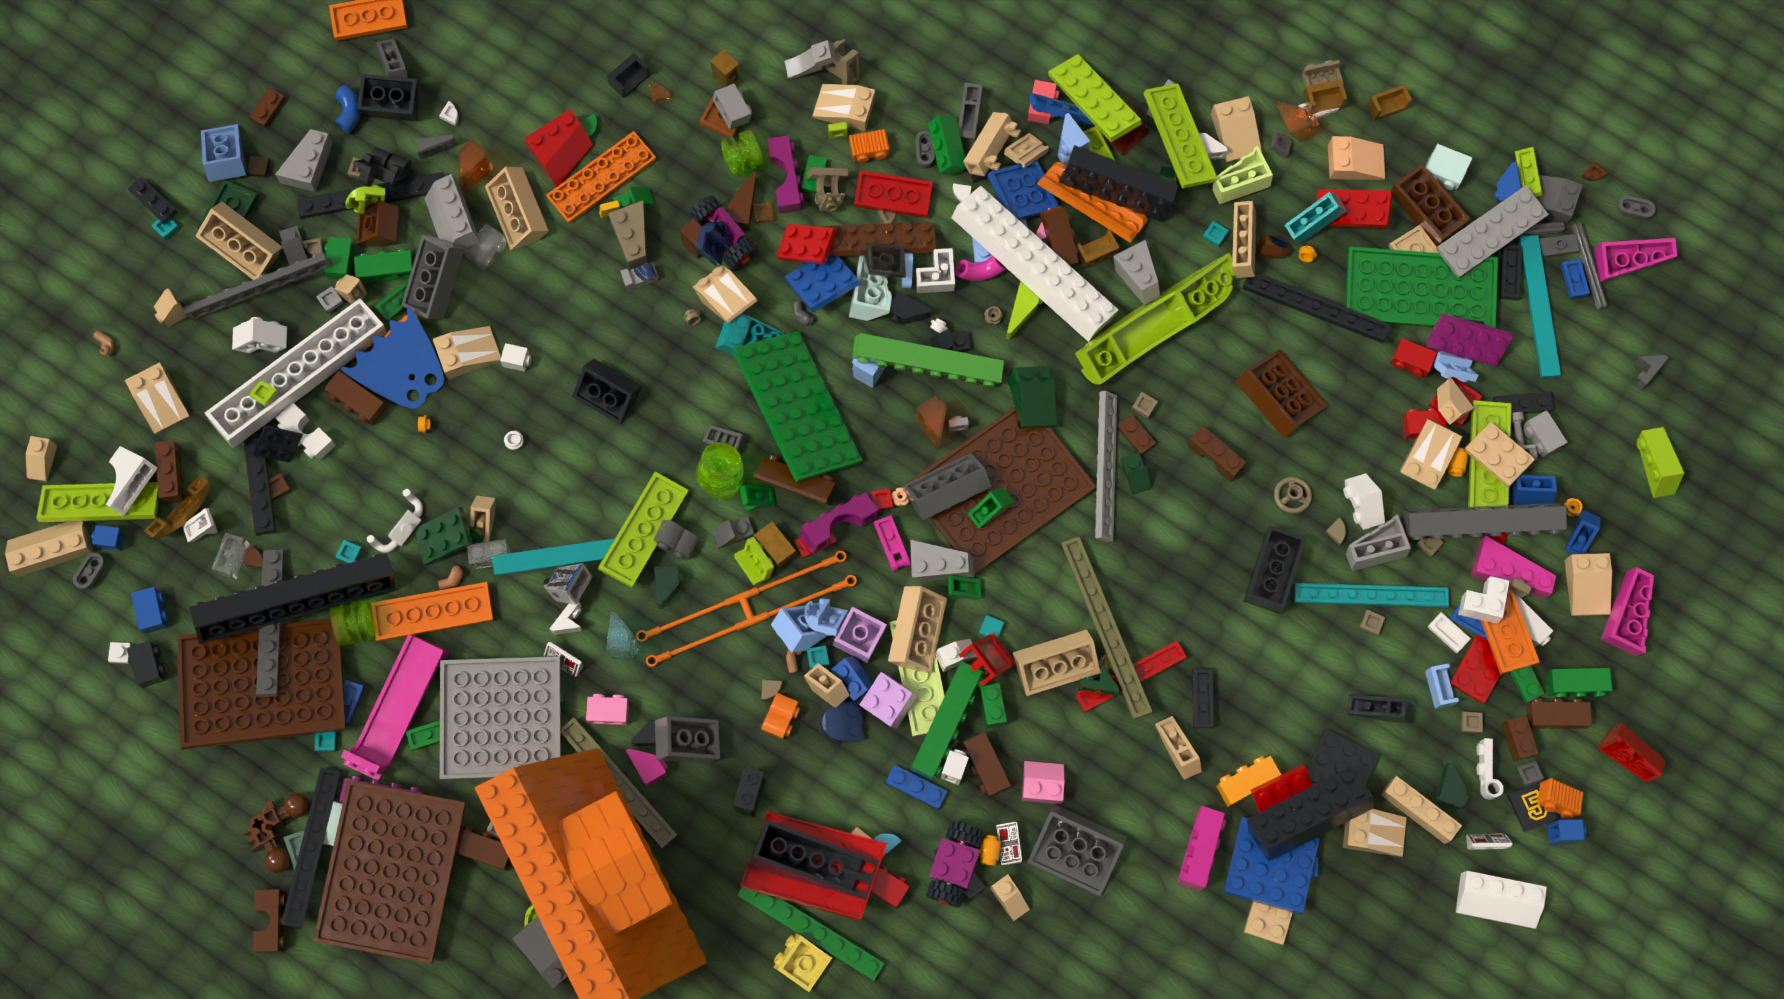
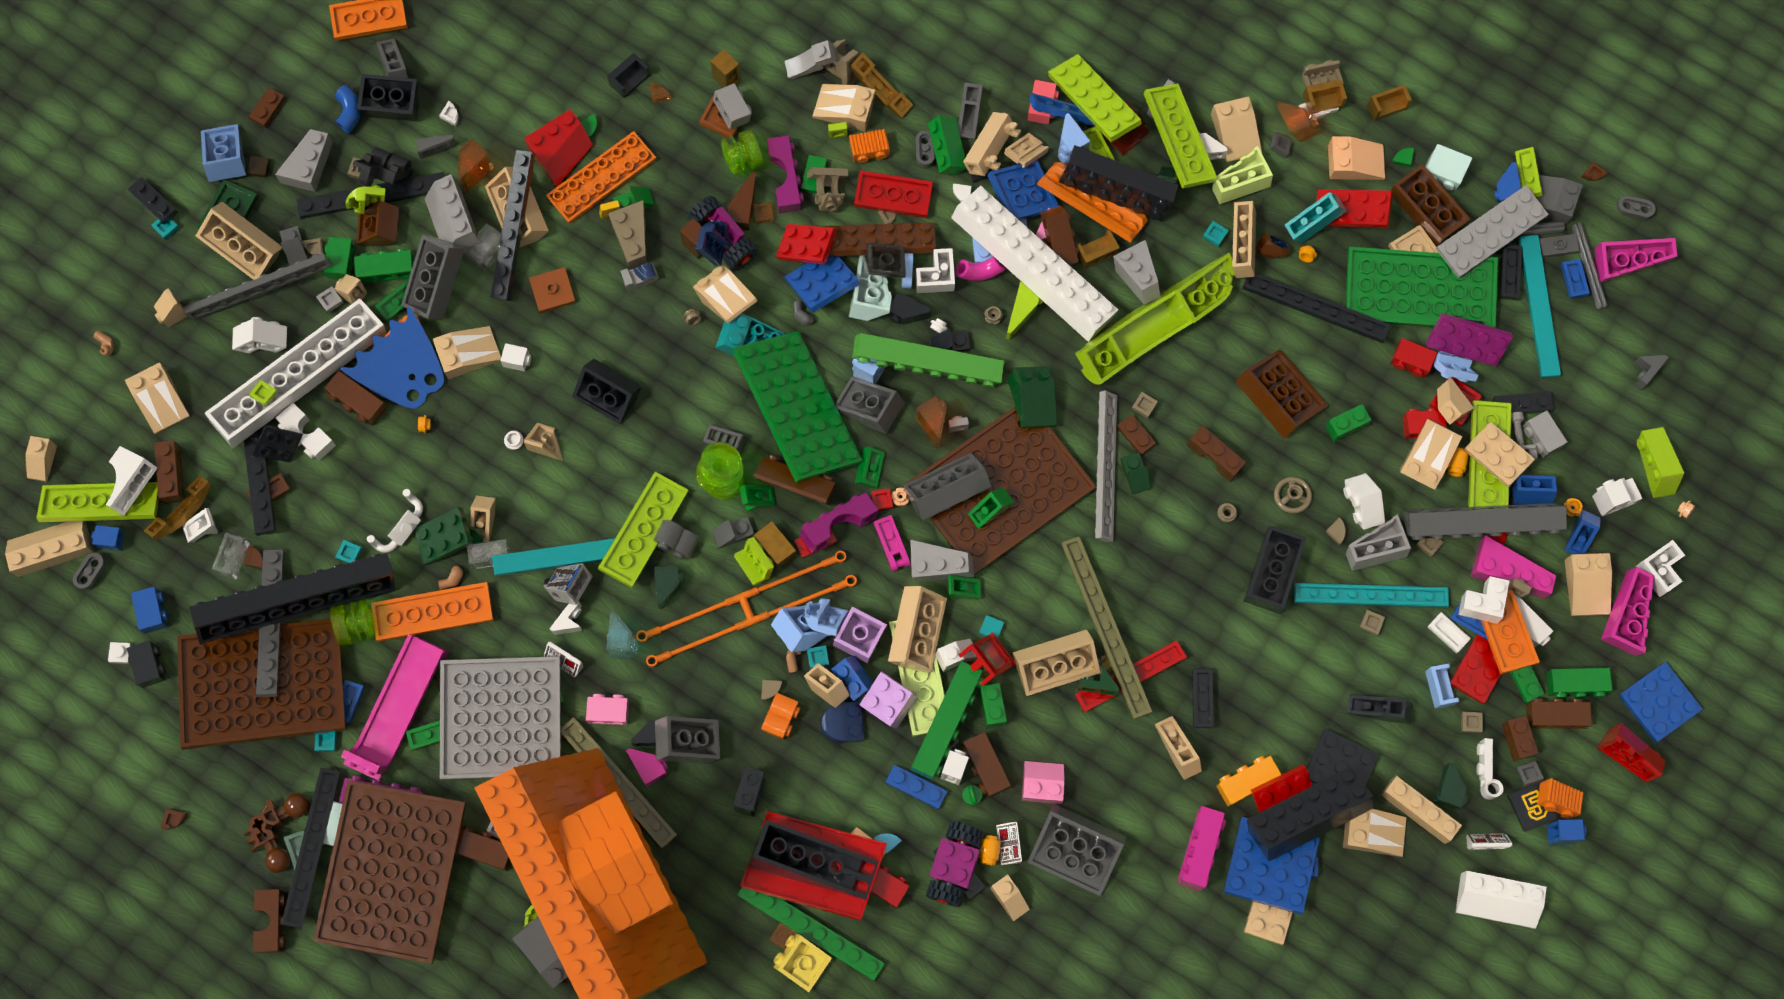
(172, 819): none -> reddish brown tile
(513, 225): none -> black plate
(543, 441): none -> tan slope
(552, 290): none -> dark orange plate
(781, 935): none -> clear orange tile
(870, 404): none -> dark grey slope
(870, 468): none -> green slope
(884, 92): none -> pearl gold slope
(972, 795): none -> green tile
(1229, 507): none -> dark tan plate
(1348, 423): none -> green brick
(1404, 157): none -> green tile
(1616, 495): none -> white brick
(1660, 566): none -> white brick
(1660, 702): none -> blue plate
(1686, 509): none -> light nougat plate

